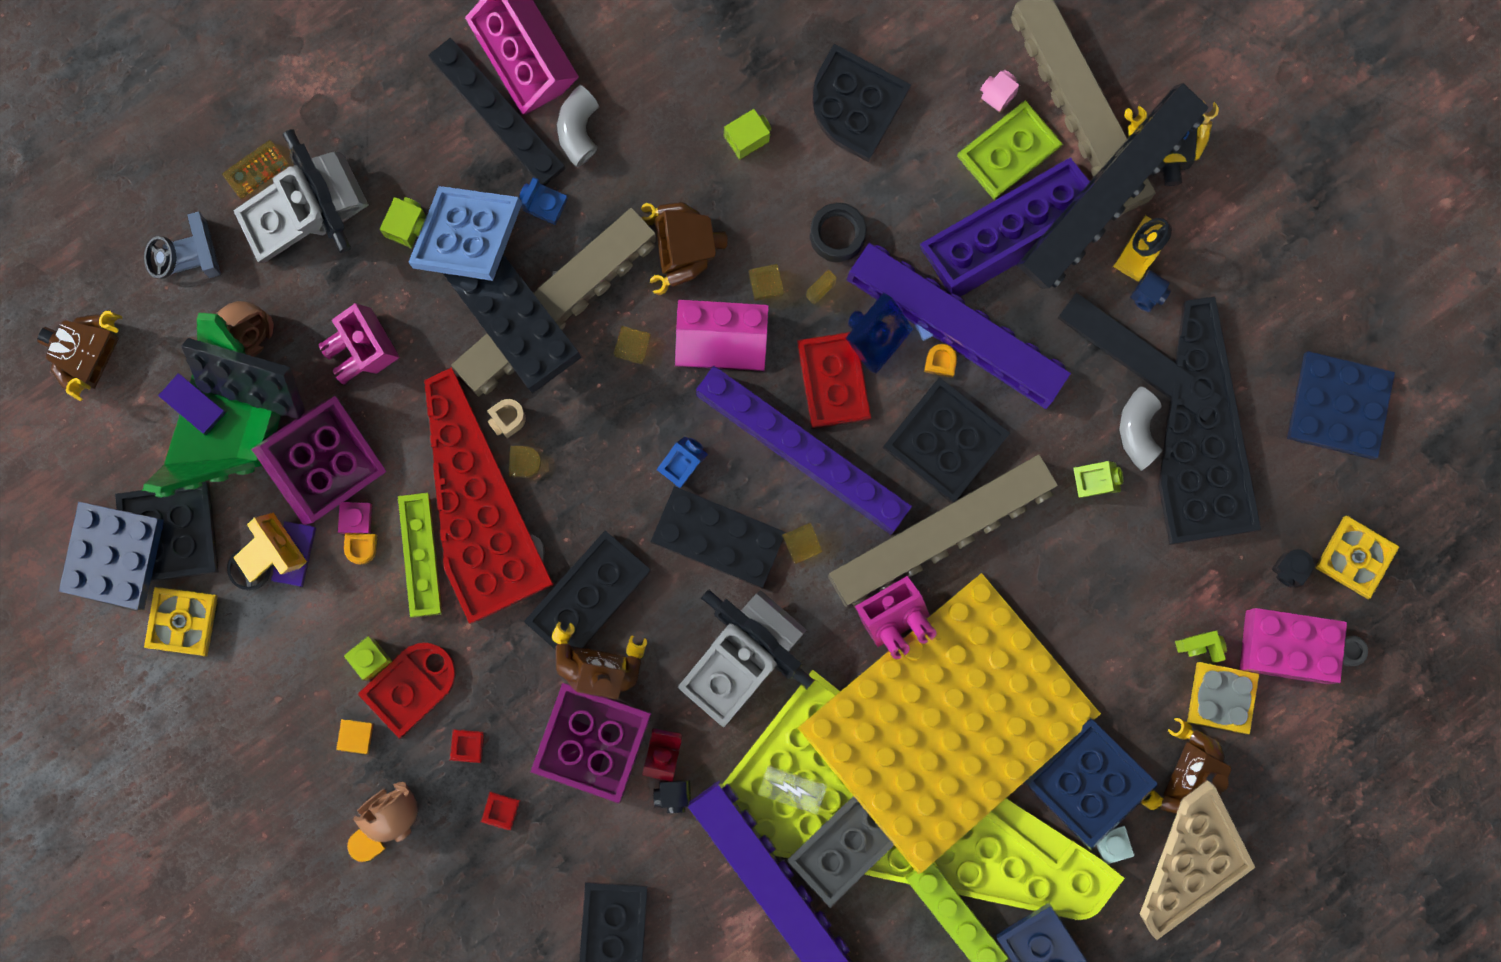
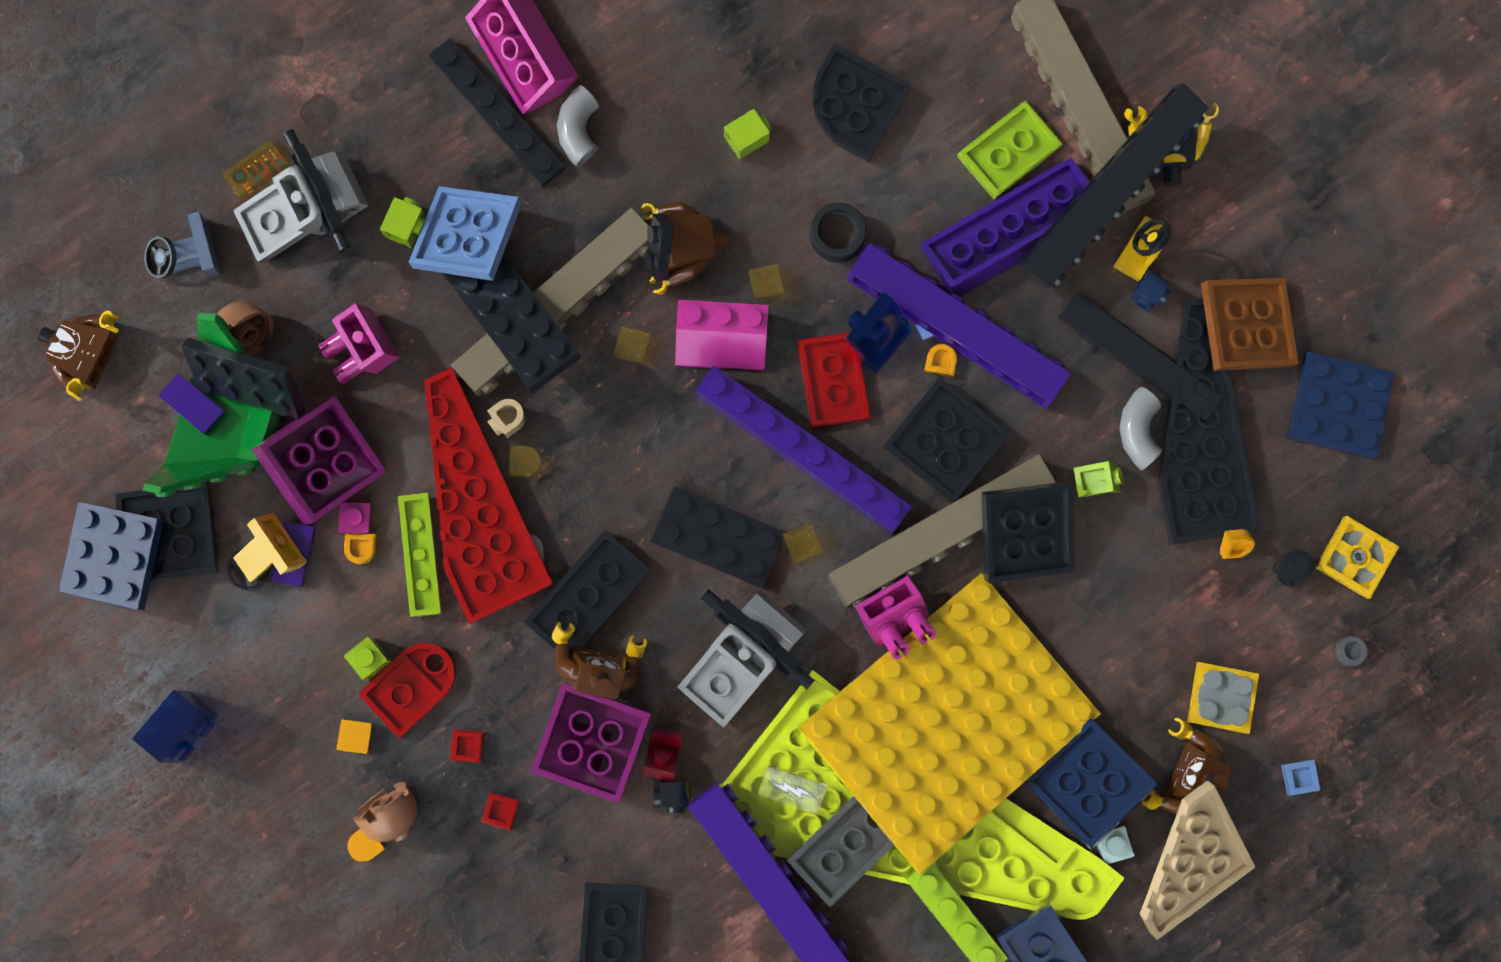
(175, 727): none -> clear blue brick
(180, 621): yellow piece -> none
(542, 201): blue bracket -> none
(660, 244): none -> black plate
(682, 461): blue bracket -> none
(821, 287): clear yellow tile -> none
(999, 90): bright pink plate -> none
(1028, 532): none -> black plate
(1197, 645): lime bracket -> none
(1236, 544): none -> light orange tile
(1249, 323): none -> dark orange plate
(1293, 646): dark pink brick -> none
(1300, 777): none -> medium blue plate

